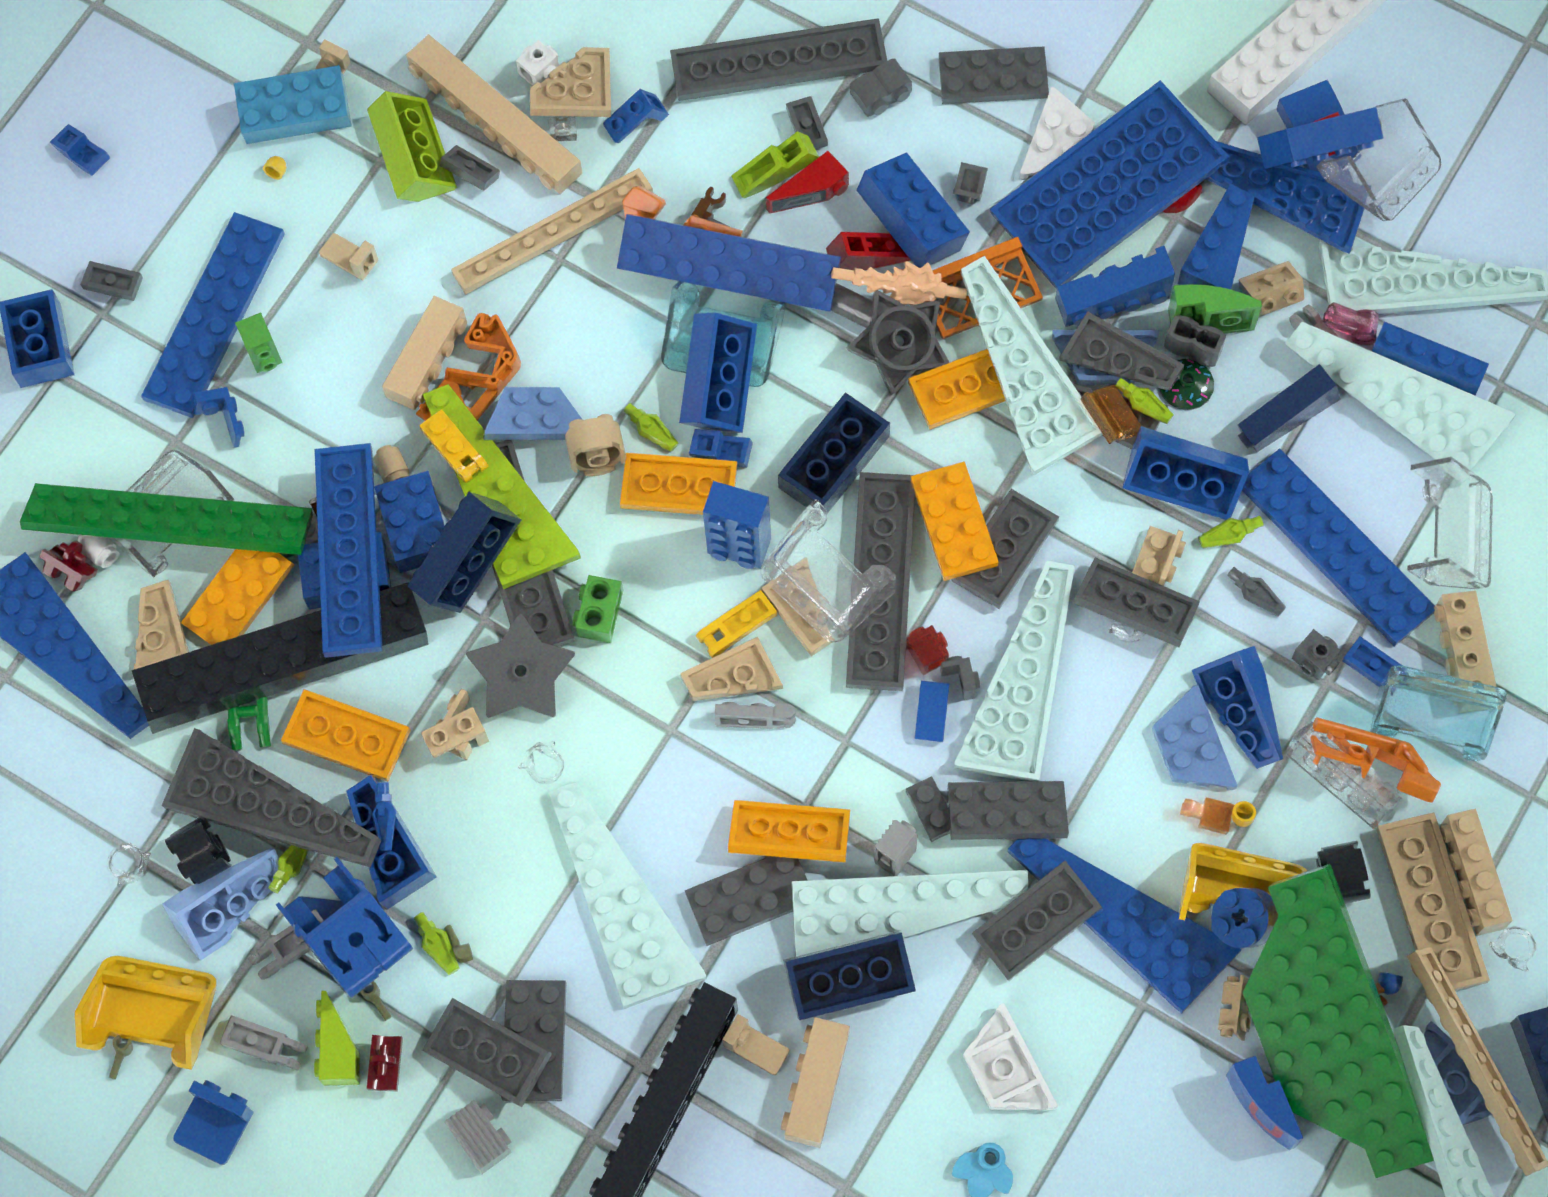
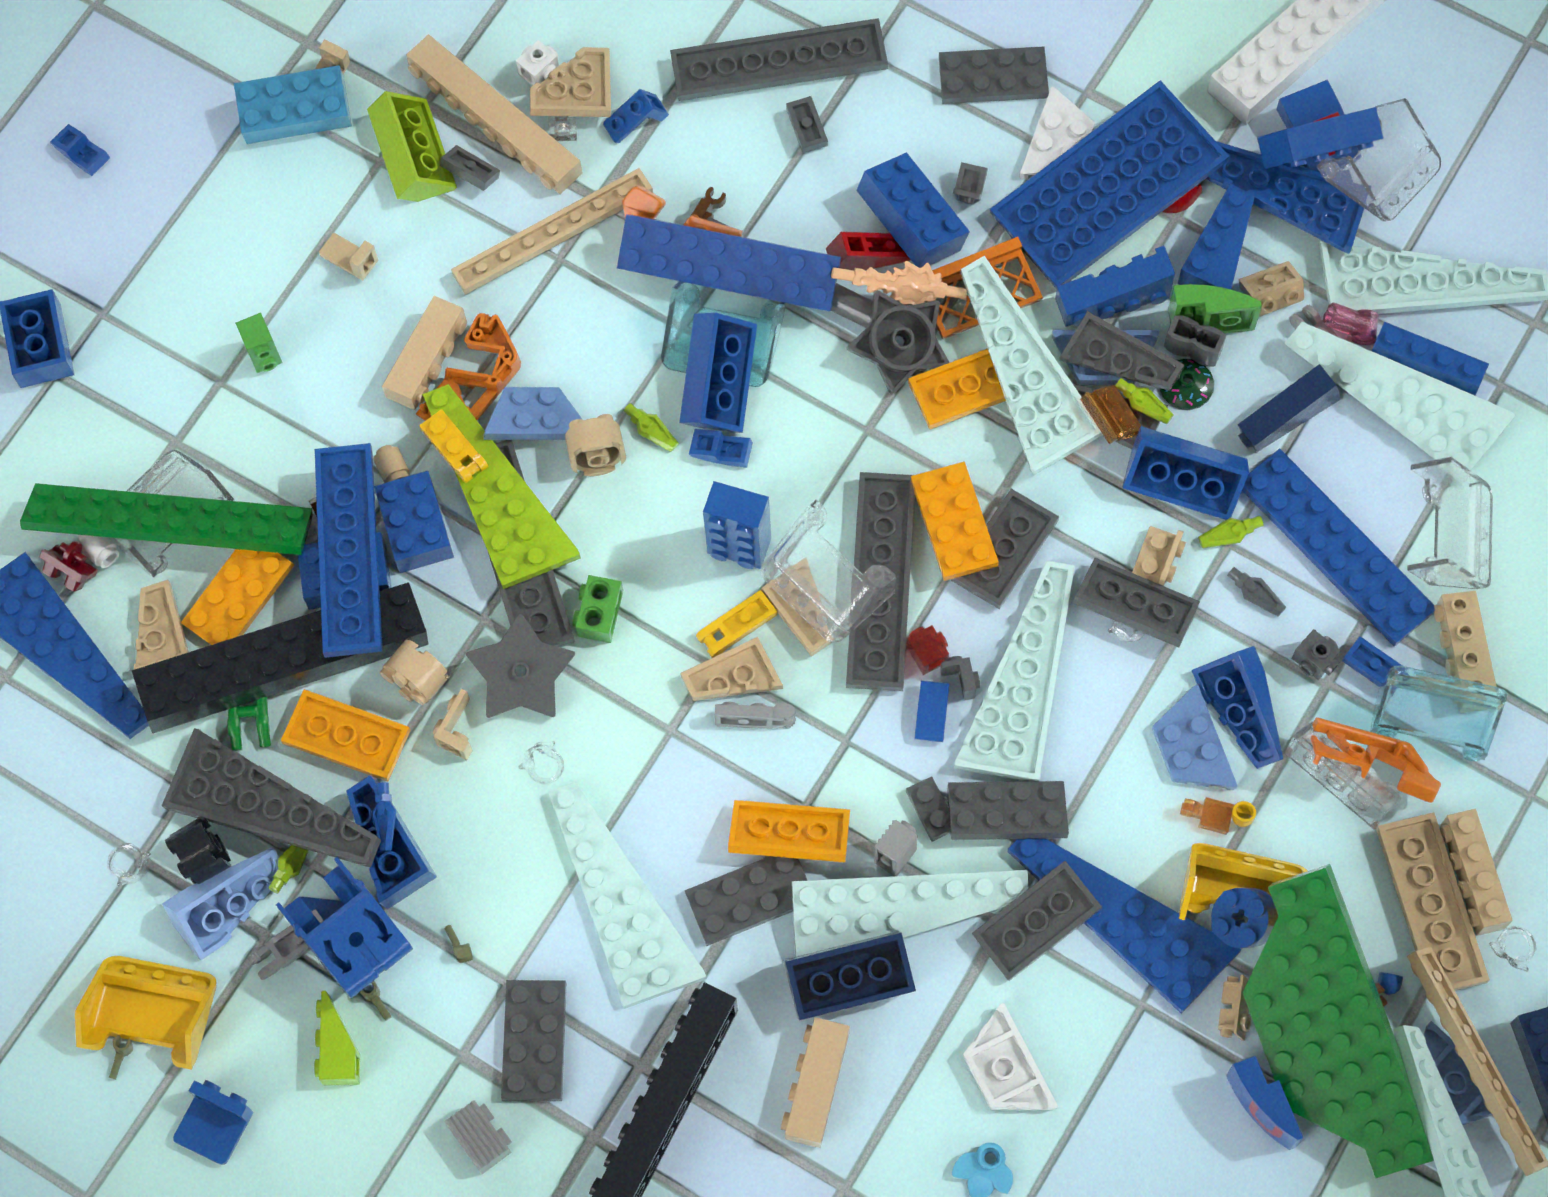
(111, 281): dark grey plate -> none
(211, 313): blue plate -> none
(216, 400): blue bracket -> none
(260, 1042): light grey hinge -> none
(275, 167): yellow hinge -> none
(384, 1063): dark red hips -> none
(414, 672): none -> tan brick
(436, 944): lime piece -> none
(454, 733): tan bracket -> none
(464, 552): dark blue brick -> none
(487, 1052): dark grey plate -> none
(672, 482): light orange plate -> none
(754, 1046): tan bracket -> none
(775, 165): lime slope -> none
(812, 185): red slope -> none
(834, 453): dark blue brick -> none
(881, 87): dark grey brick -> none
(1348, 869): black brick -> none

